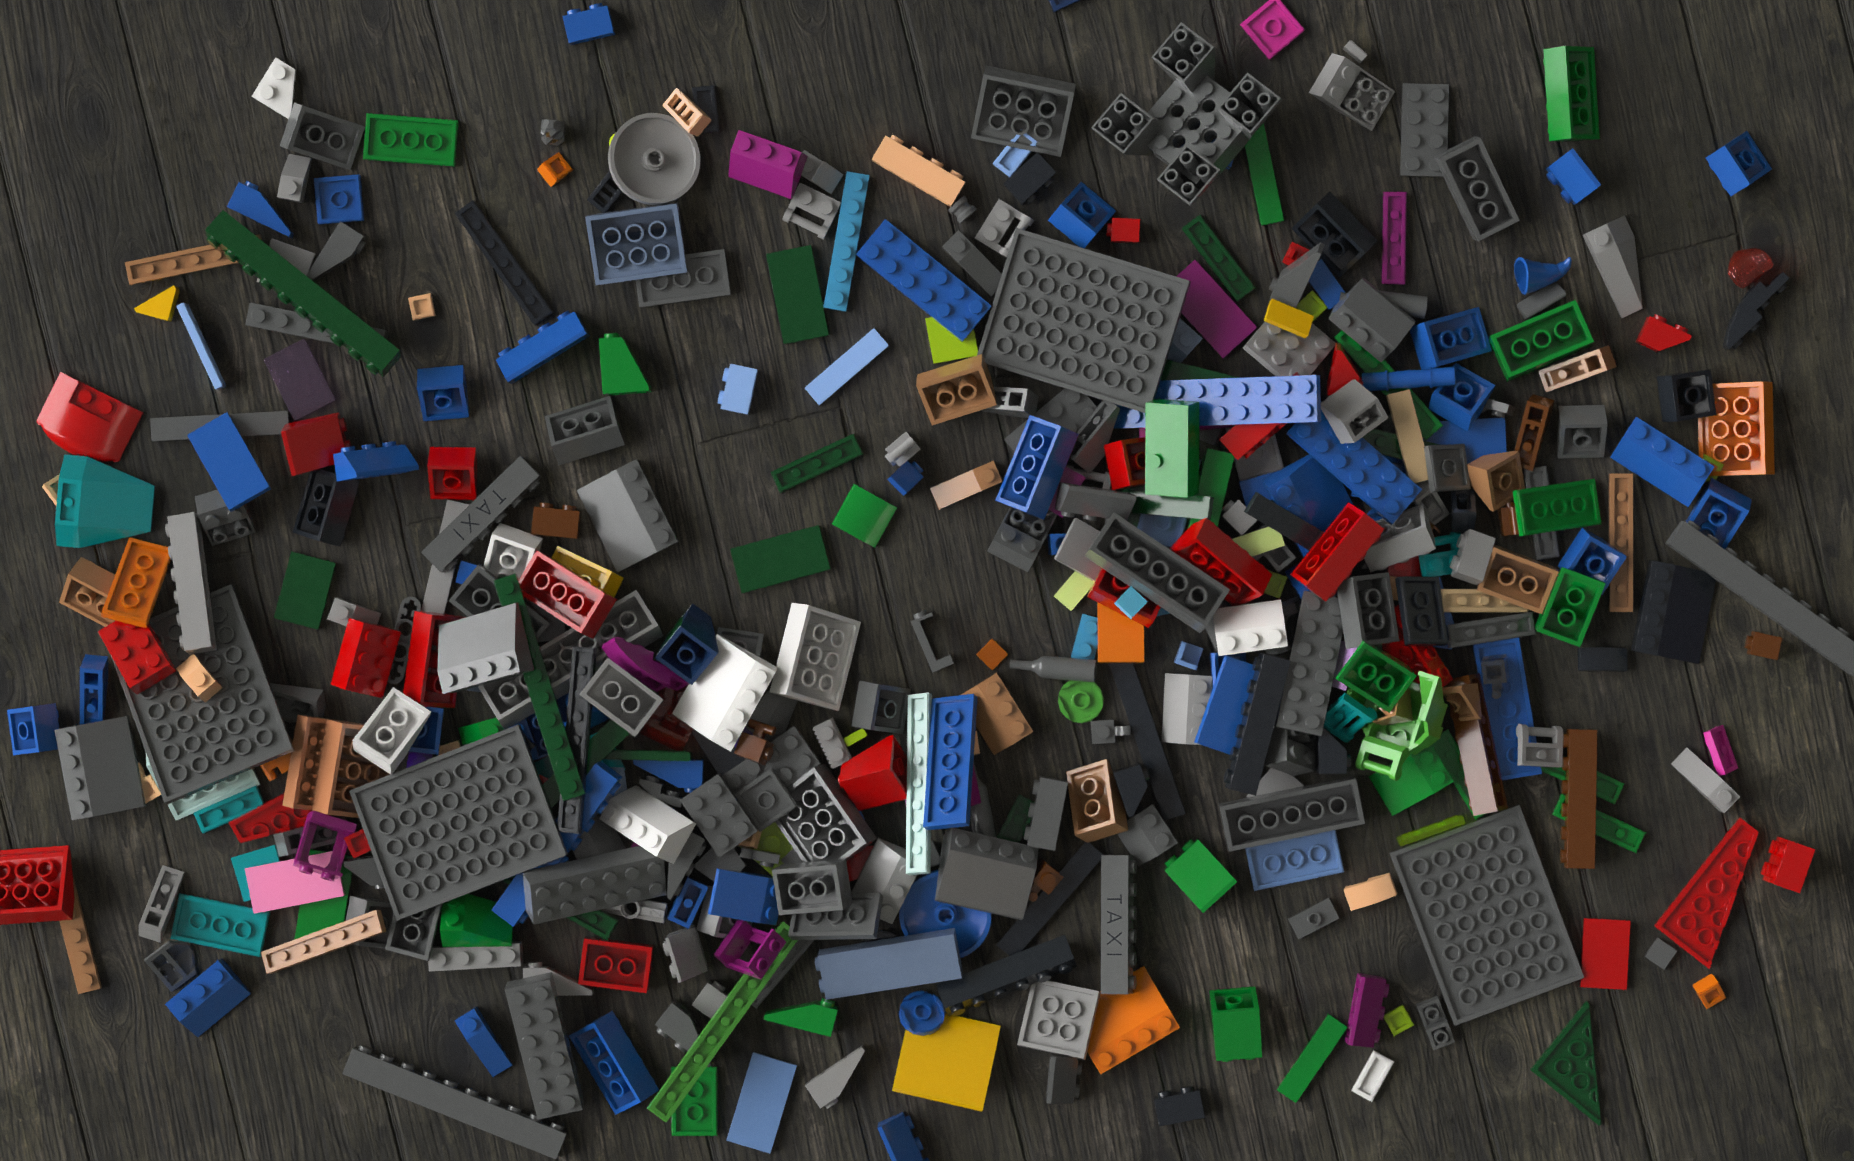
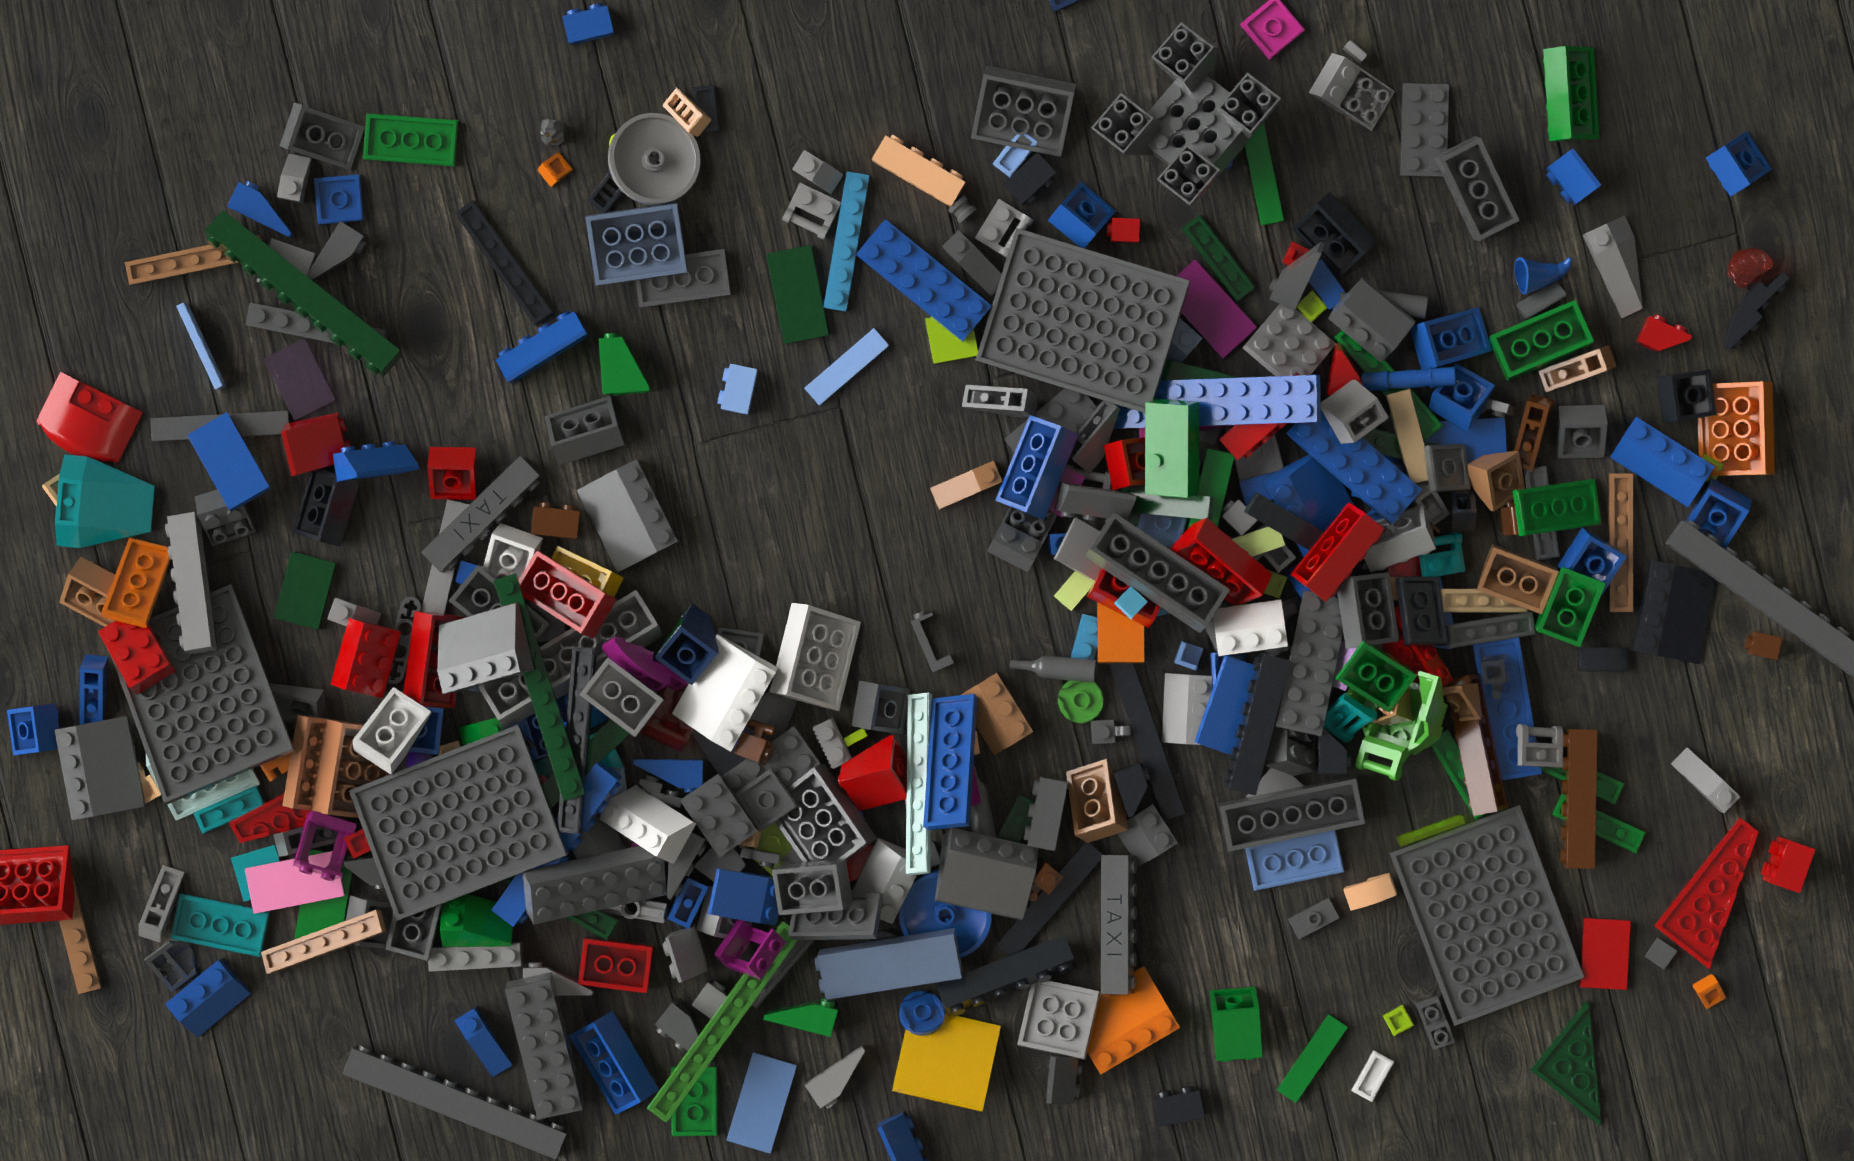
(161, 305): yellow slope -> none
(198, 678): light nougat slope -> none
(277, 88): white wing -> none
(422, 306): light nougat tile -> none
(442, 393): blue slope -> none
(658, 755): dark green tile -> none
(766, 164): magenta slope -> none
(780, 559): dark green tile -> none
(816, 463): dark green tile -> none
(864, 515): green slope -> none
(901, 450): light grey brick -> none
(906, 477): blue slope -> none
(956, 389): medium nougat slope -> none
(992, 654): orange slope -> none
(1199, 874): green slope -> none
(1288, 318): yellow tile -> none
(1366, 1010): magenta slope -> none
(1394, 238): magenta tile -> none
(1420, 778): green slope -> none
(1472, 556): light grey brick -> none
(1720, 750): dark pink plate -> none

